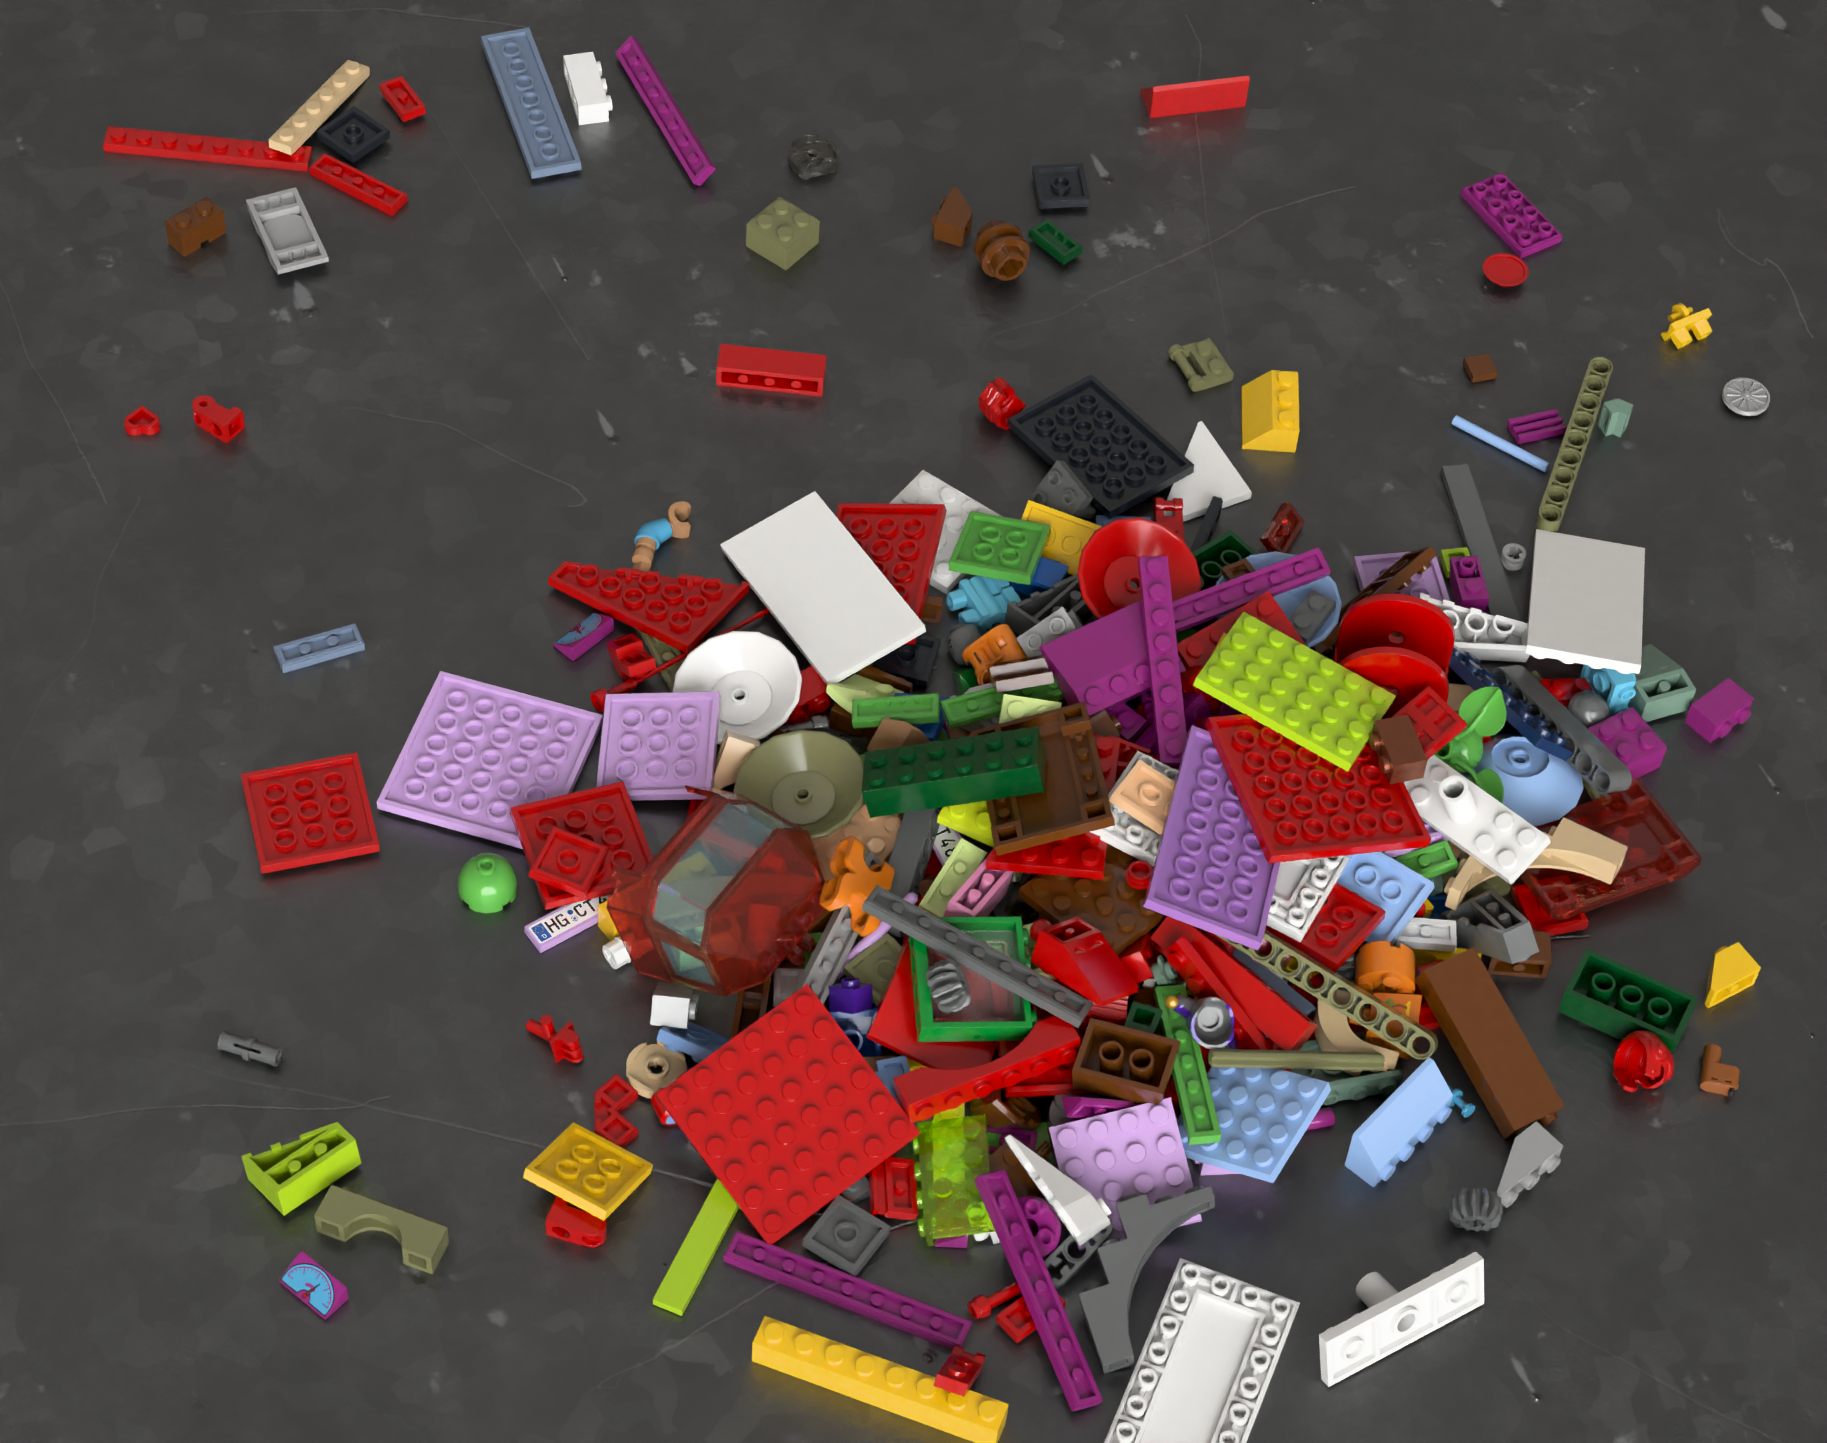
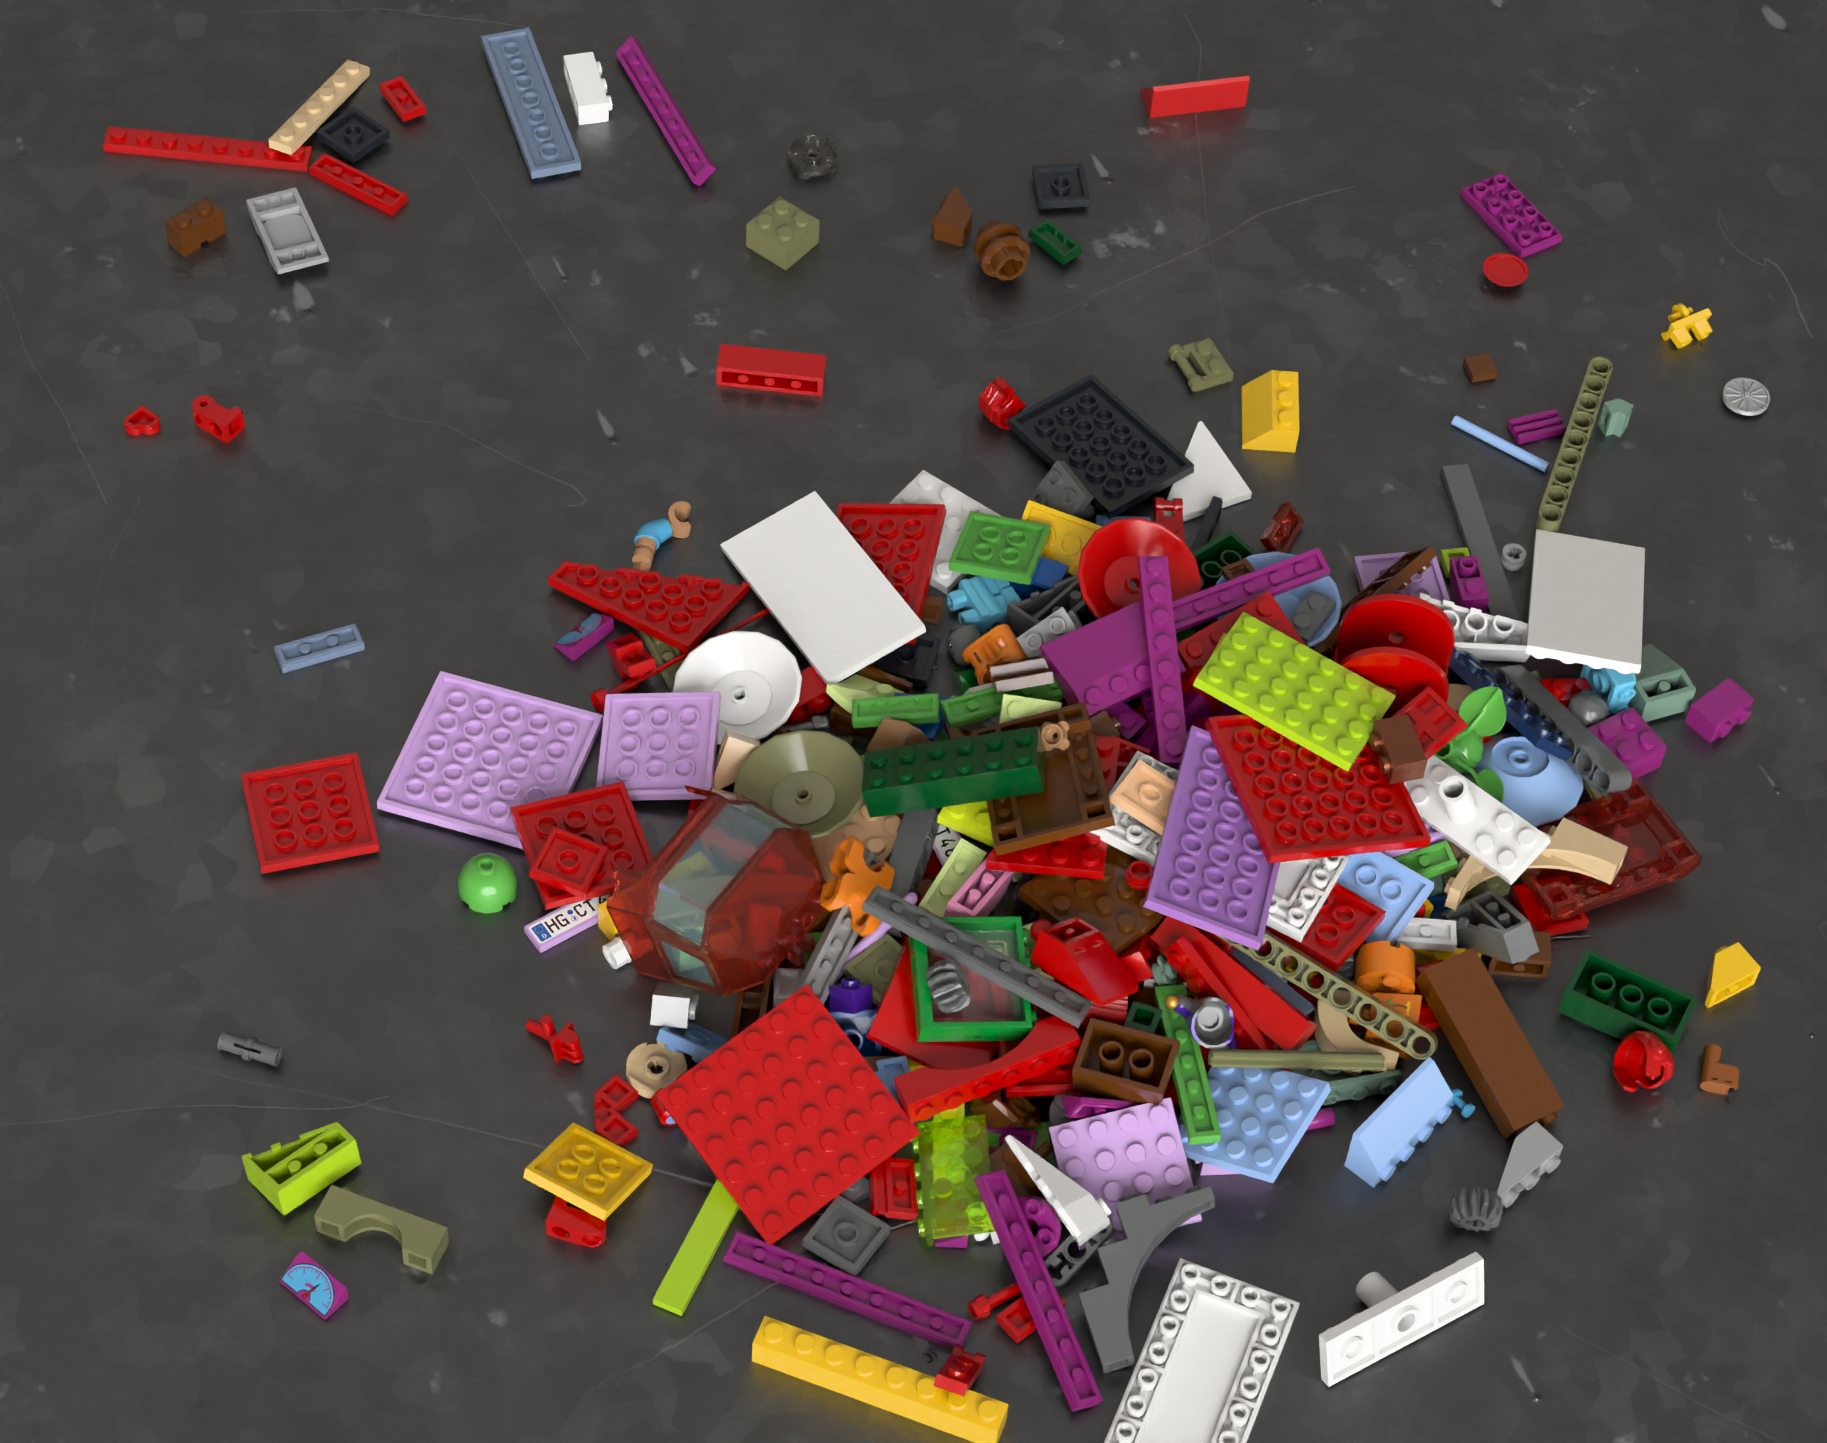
(1049, 729): none -> medium nougat plate

